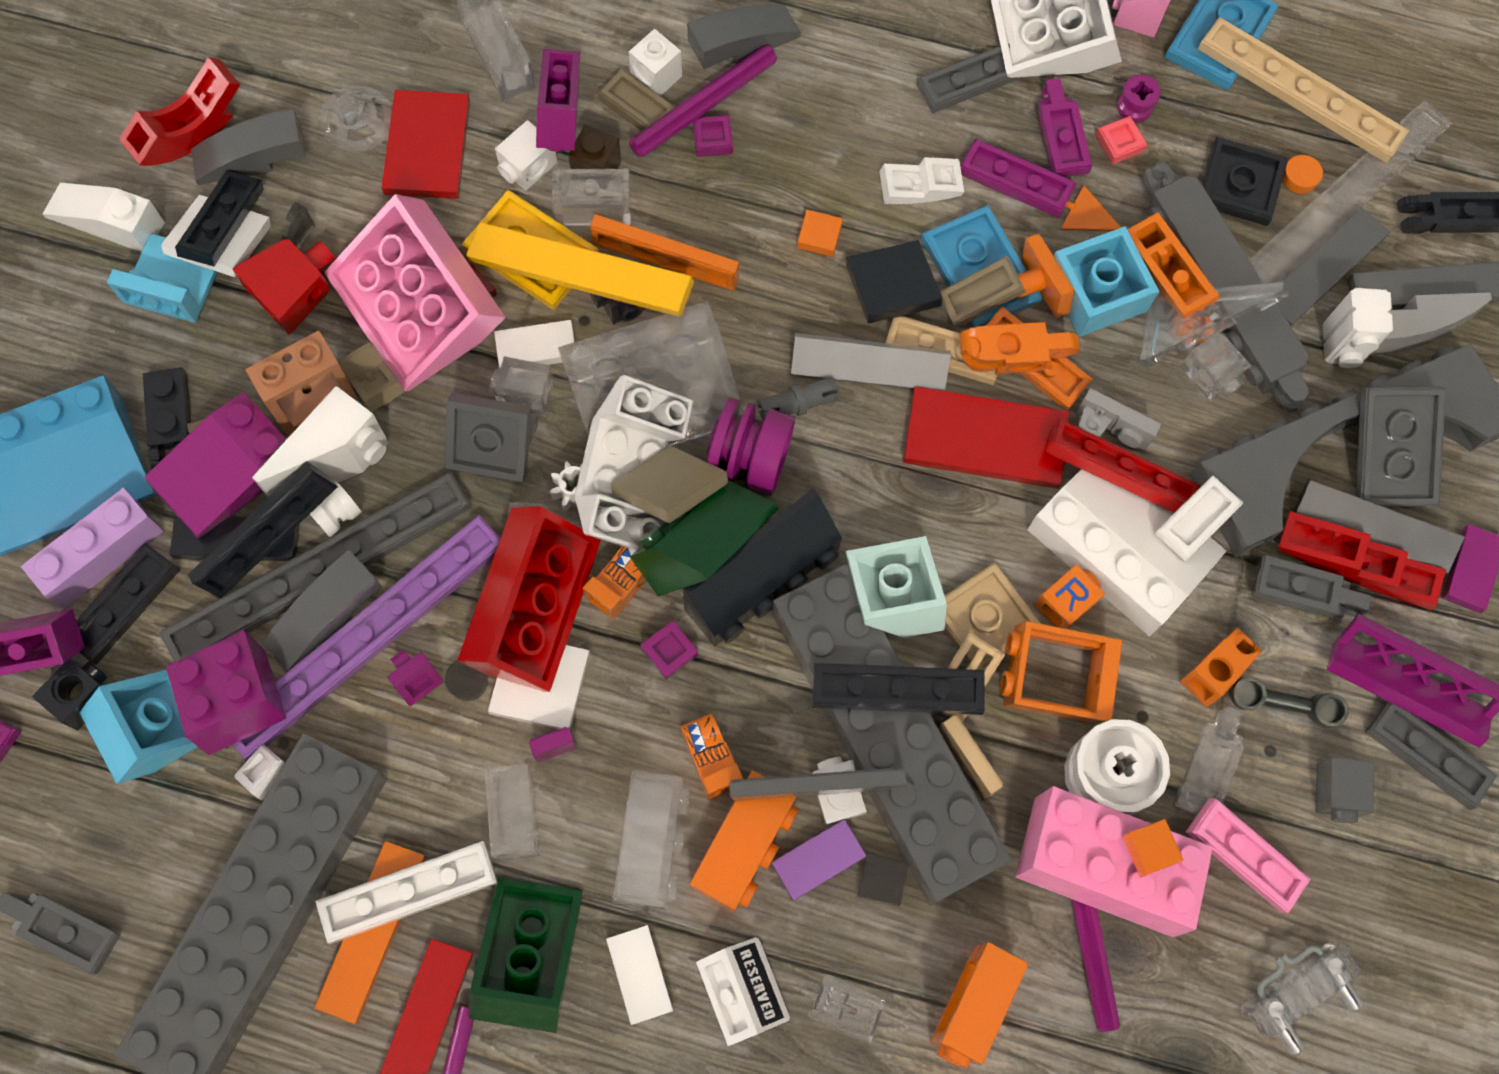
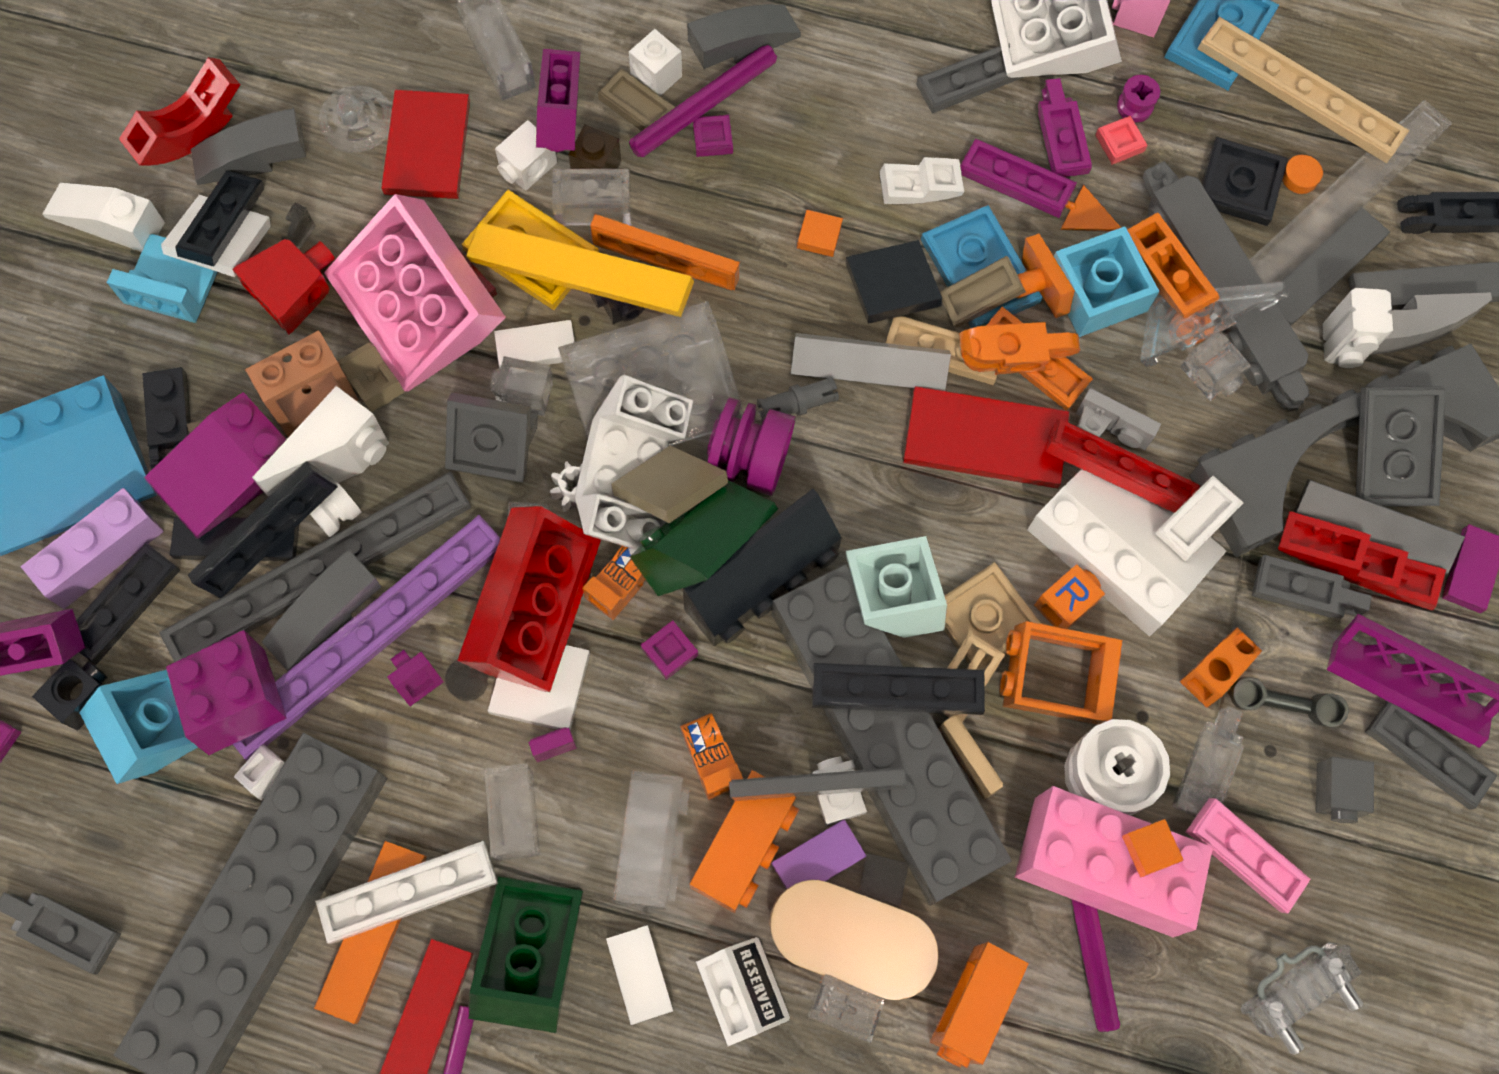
(854, 939): none -> tan tile

